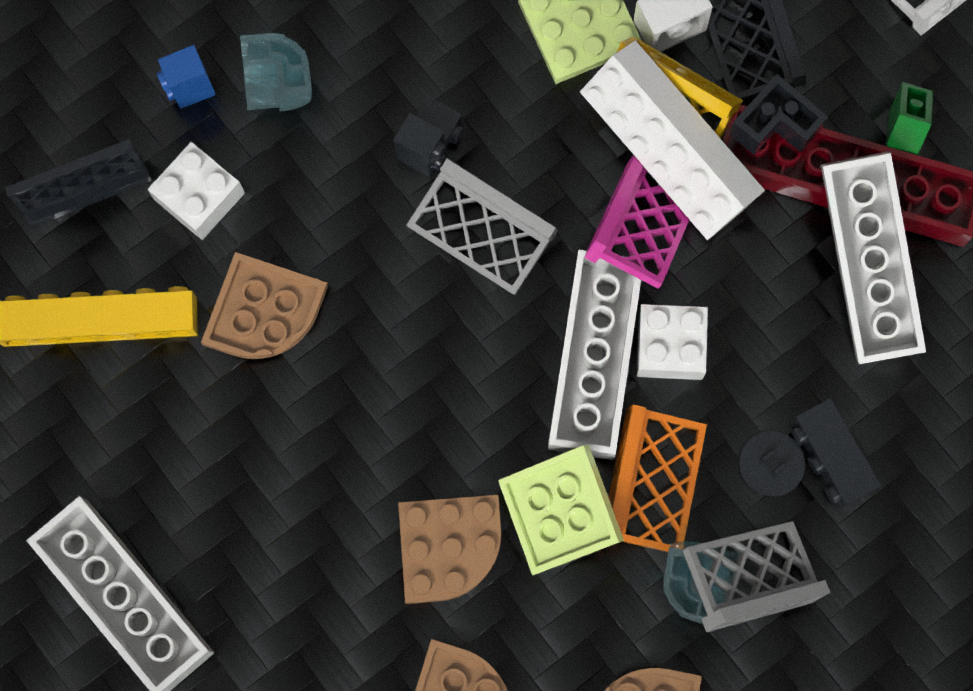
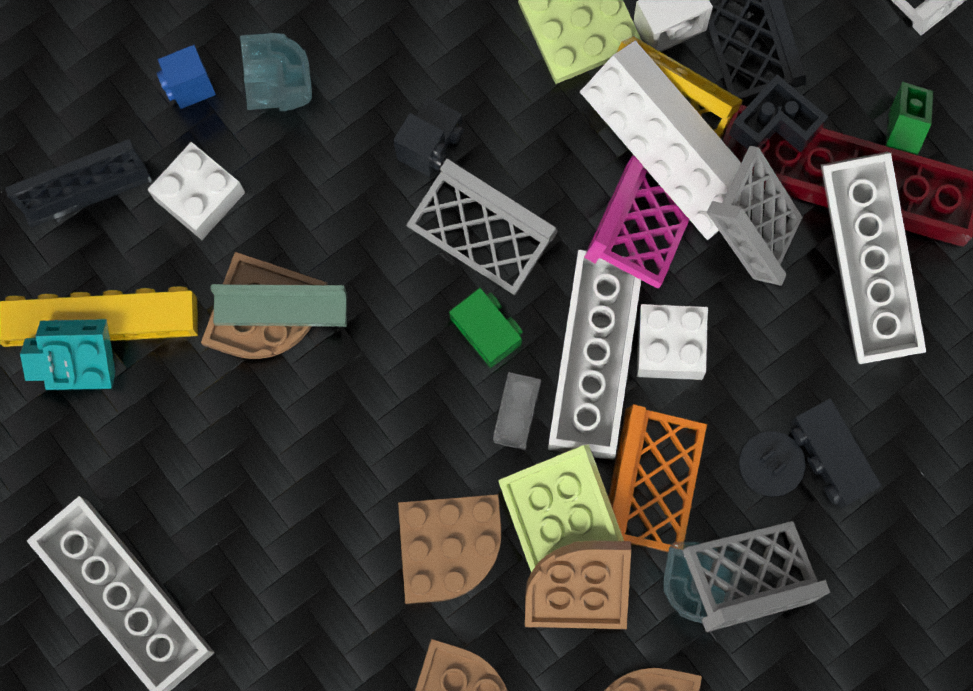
(70, 355): none -> teal piece
(279, 305): none -> sand green panel
(486, 327): none -> green brick
(516, 411): none -> clear brick
(580, 587): none -> medium nougat plate
(746, 236): none -> light grey fence

